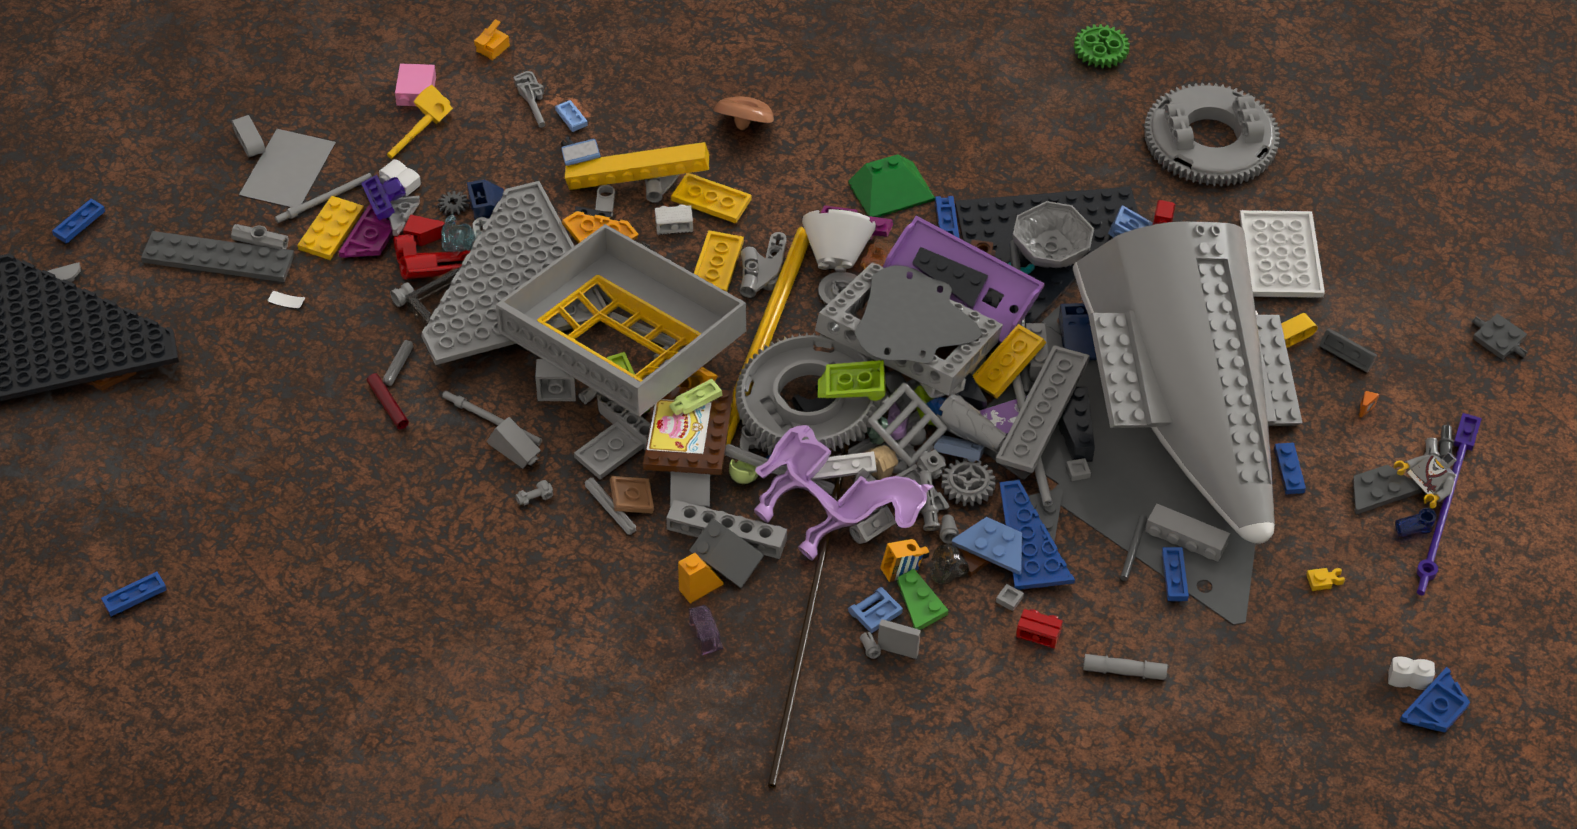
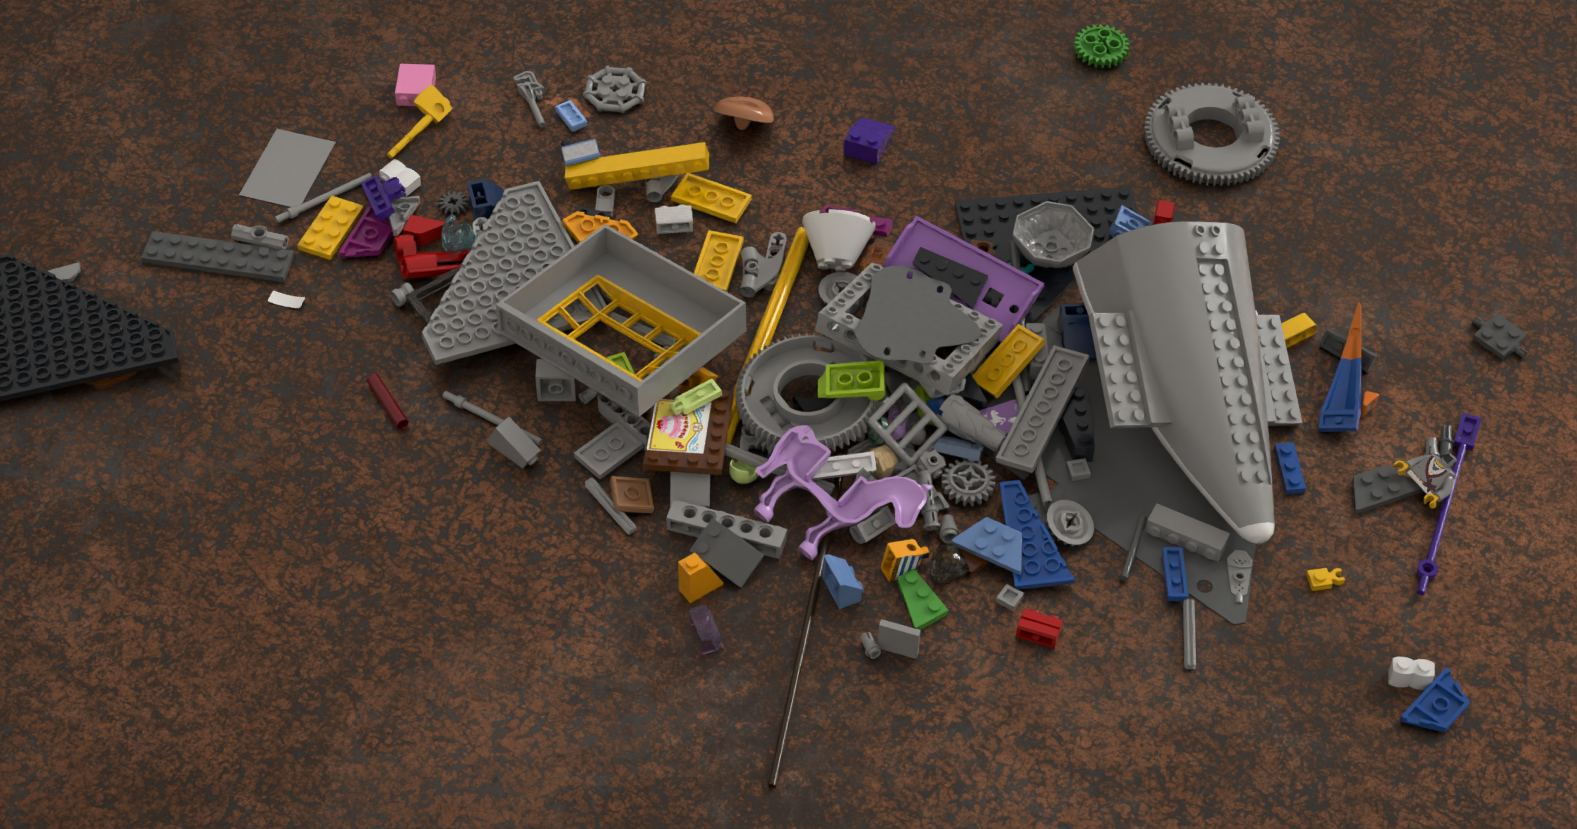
(78, 220): blue plate -> none
(133, 593): blue plate -> none
(248, 136): light grey beam -> none
(398, 362): light grey axle -> none
(492, 41): light orange piece -> none
(543, 489): light grey bar -> none
(624, 88): none -> light grey plate
(841, 581): none -> medium blue slope
(867, 139): none -> dark purple slope
(885, 609): medium blue plate -> none
(889, 186): green slope -> none
(946, 214): blue plate -> none
(1081, 526): none -> light grey gear
(1125, 667): light grey piece -> none
(1189, 634): none -> light grey axle
(1239, 569): none -> light grey piece
(1282, 253): white plate -> none
(1343, 401): none -> blue plate
(1416, 523): clear blue piece -> none

